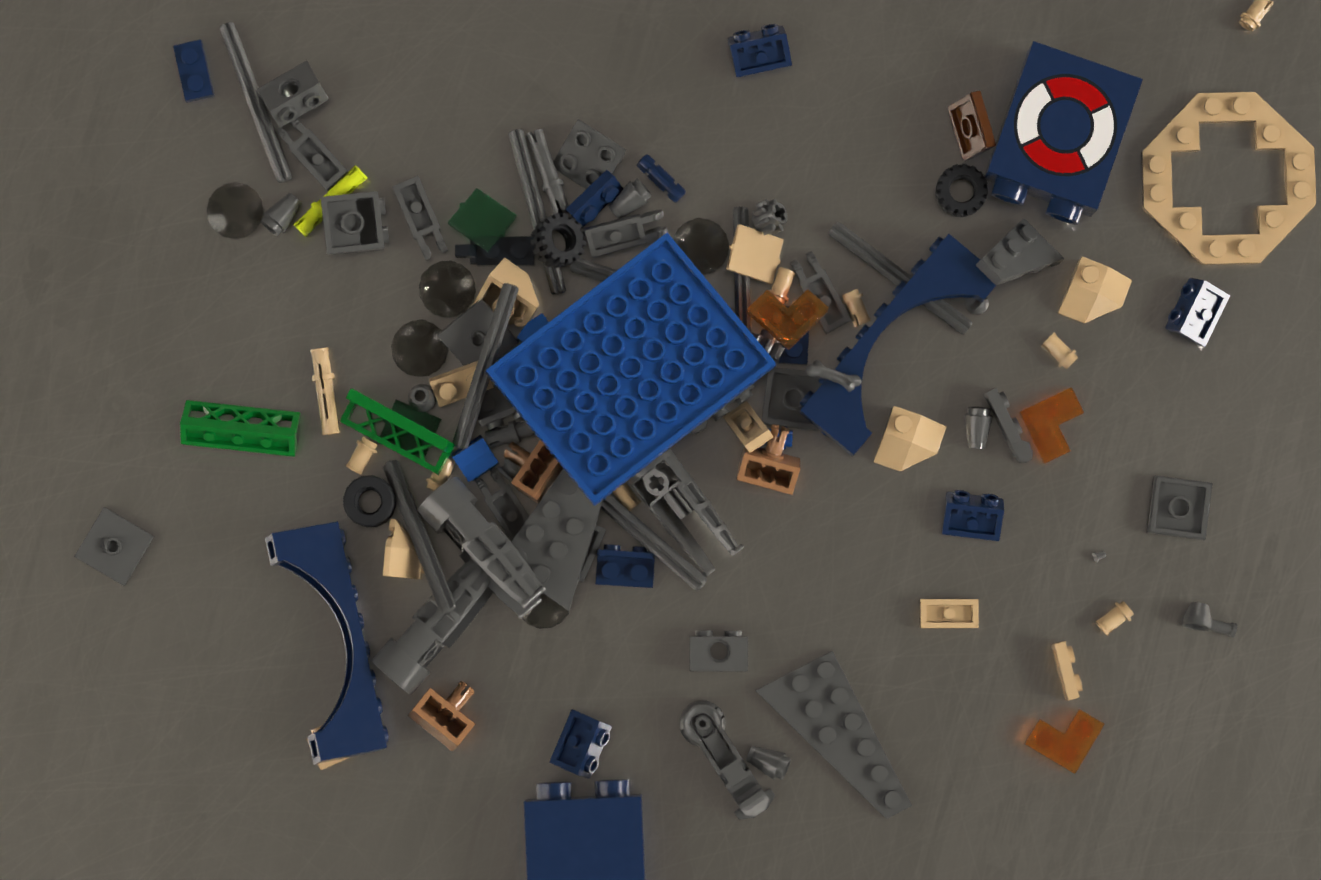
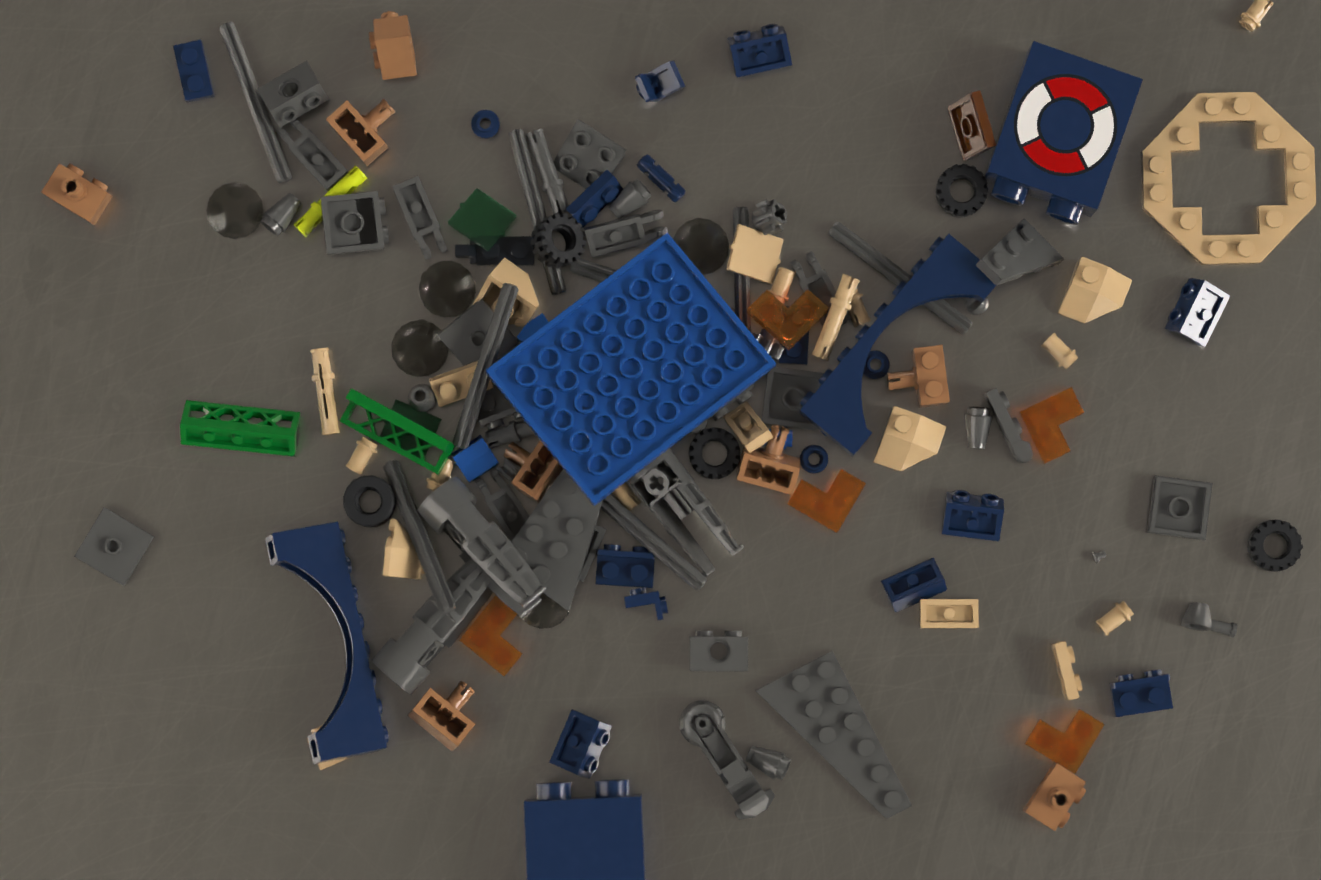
(76, 193): none -> medium nougat brick
(360, 130): none -> medium nougat brick
(394, 46): none -> medium nougat brick
(486, 640): none -> clear orange plate
(488, 132): none -> dark blue plate
(640, 597): none -> dark blue bracket
(659, 82): none -> dark blue bracket
(705, 469): none -> black tyre
(817, 369): dark grey piece -> none
(823, 459): none -> dark blue plate
(831, 507): none -> clear orange plate
(835, 316): none -> tan pin
(885, 365): none -> dark blue plate
(914, 584): none -> dark blue slope
(926, 376): none -> medium nougat brick
(1055, 797): none -> medium nougat brick
(1141, 694): none -> dark blue bracket
(1292, 539): none -> black tyre

